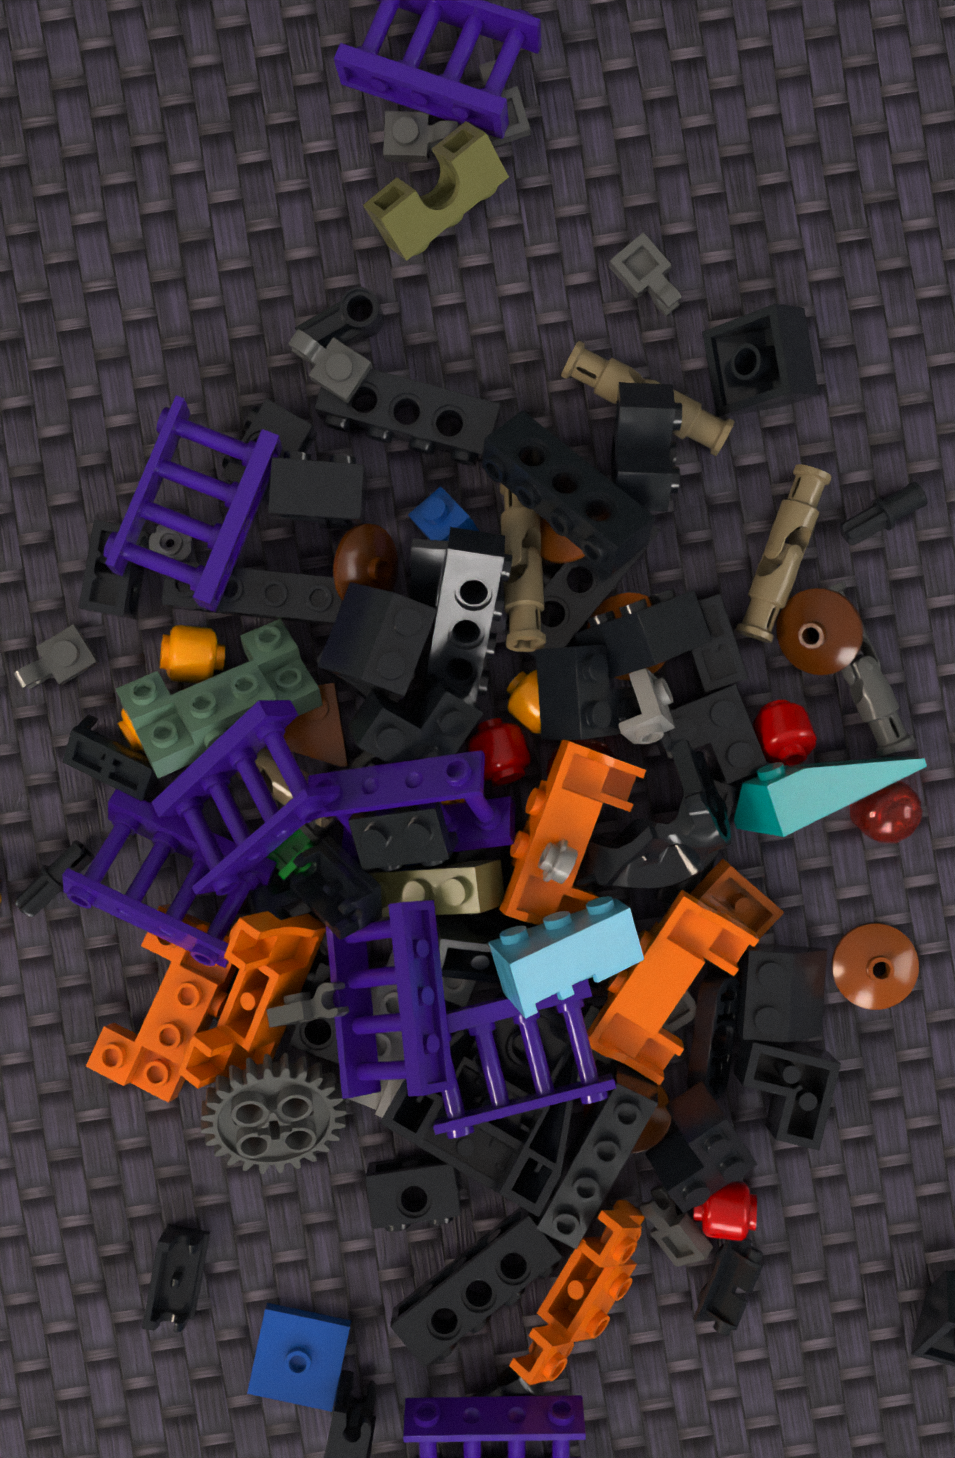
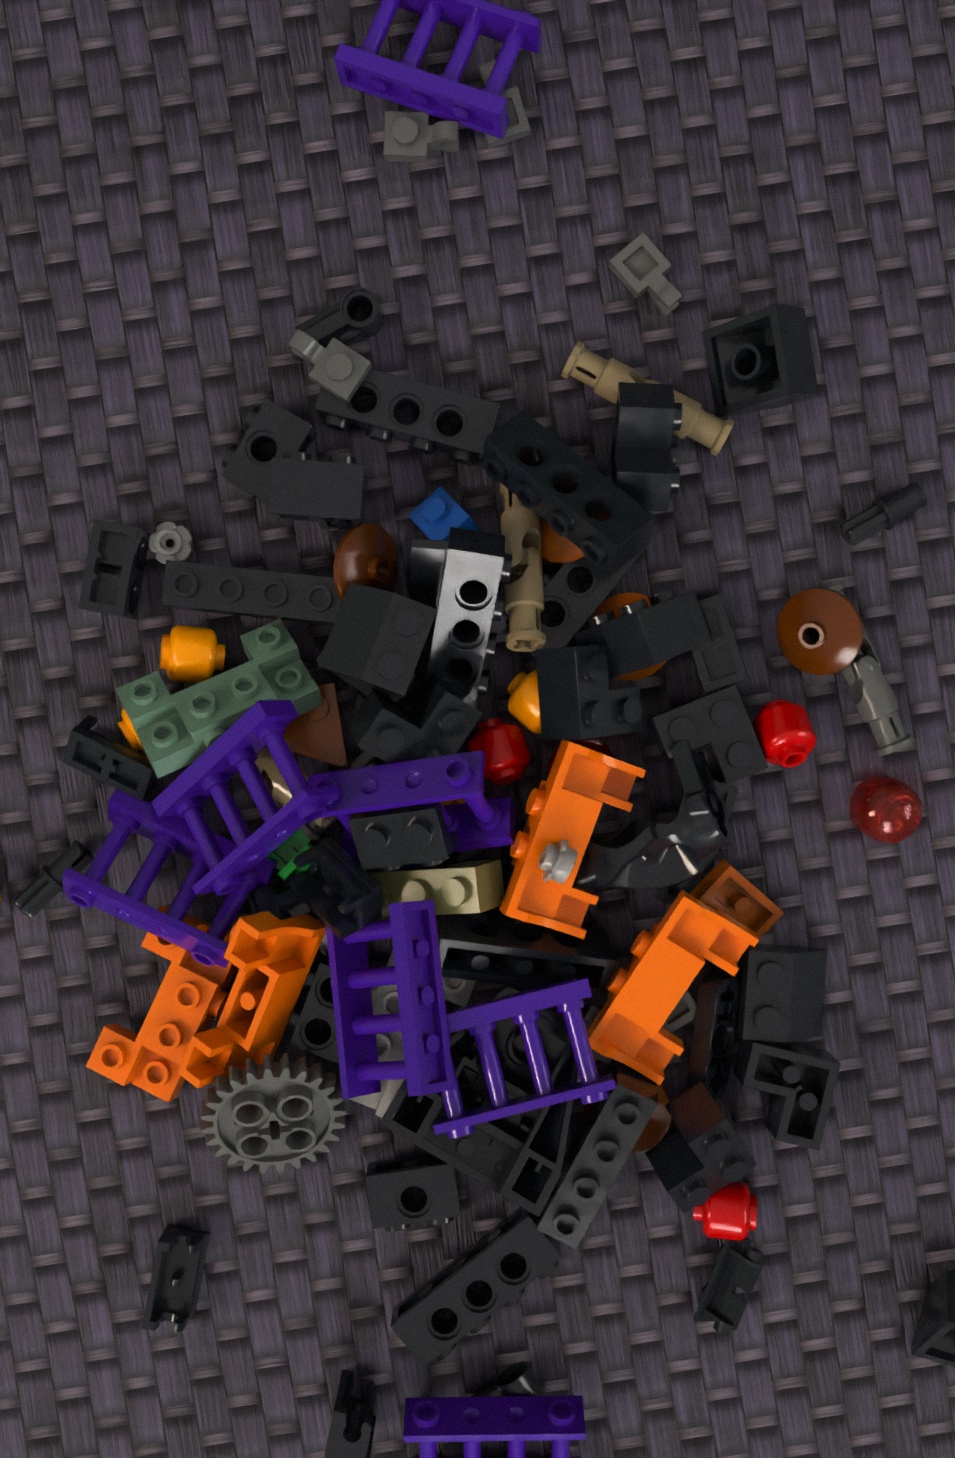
(62, 656): dark grey plate -> none
(223, 539): dark purple fence -> none
(299, 1357): blue plate -> none
(301, 1008): dark grey plate -> none
(467, 175): olive arch -> none
(564, 952): medium azure wedge -> none
(583, 1294): orange bracket -> none
(653, 700): light grey bracket -> none
(675, 1233): dark grey plate -> none
(772, 584): dark tan piece -> none
(800, 794): wedge -> none
(856, 957): dark orange dish -> none

